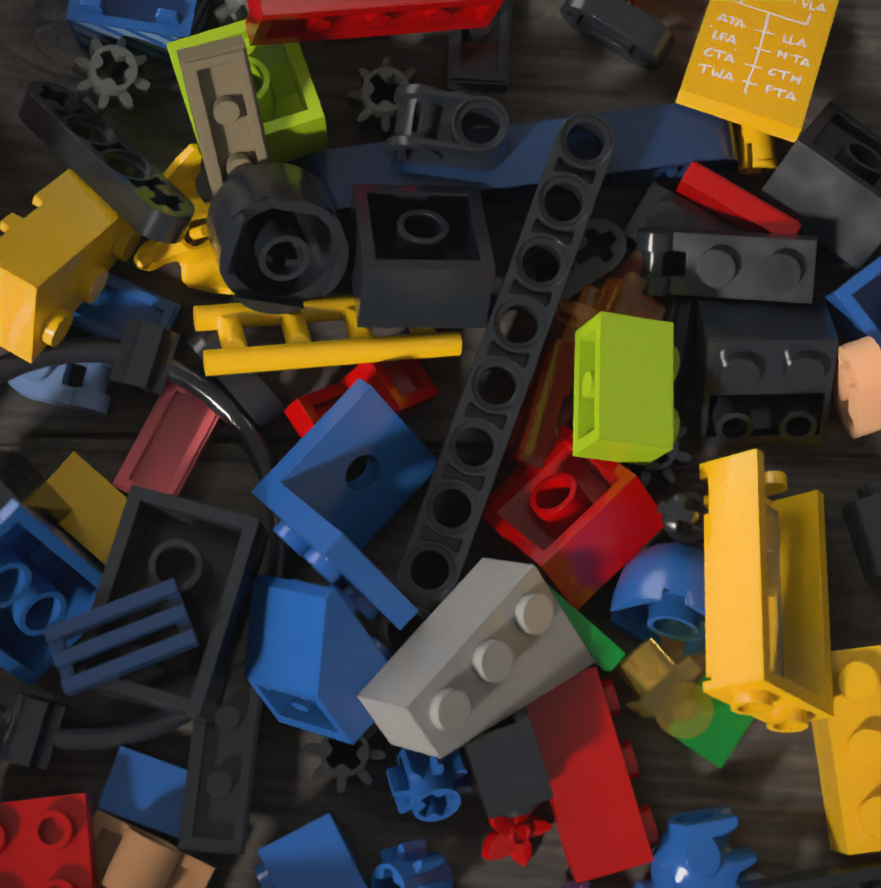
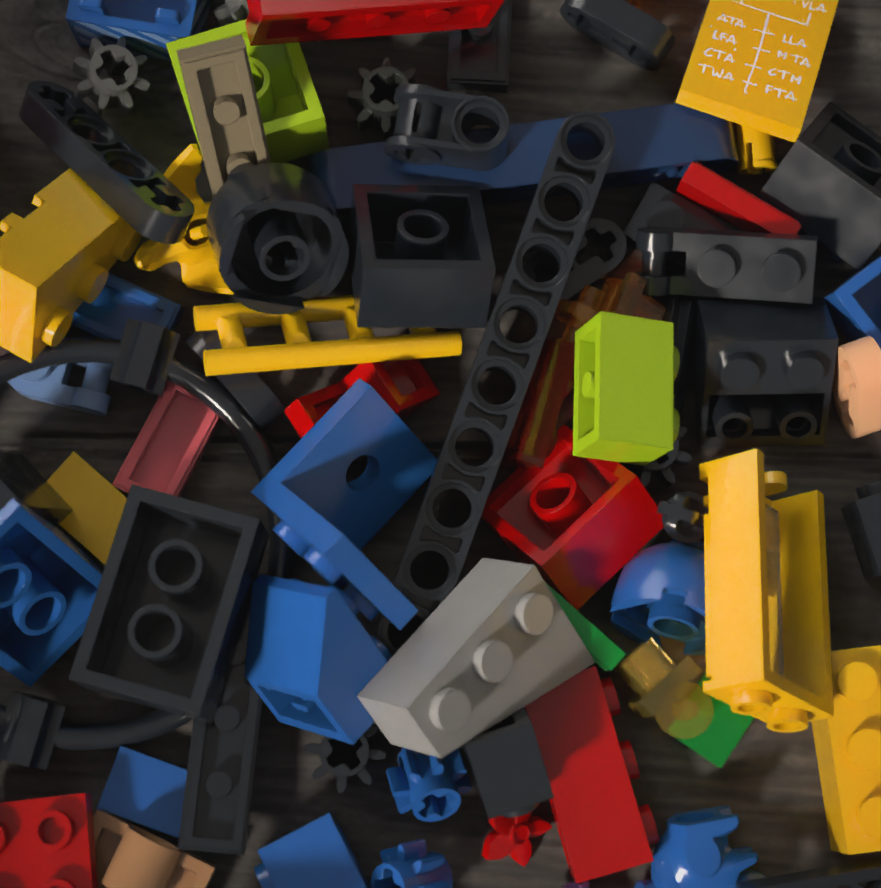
(66, 657): dark blue tile -> none

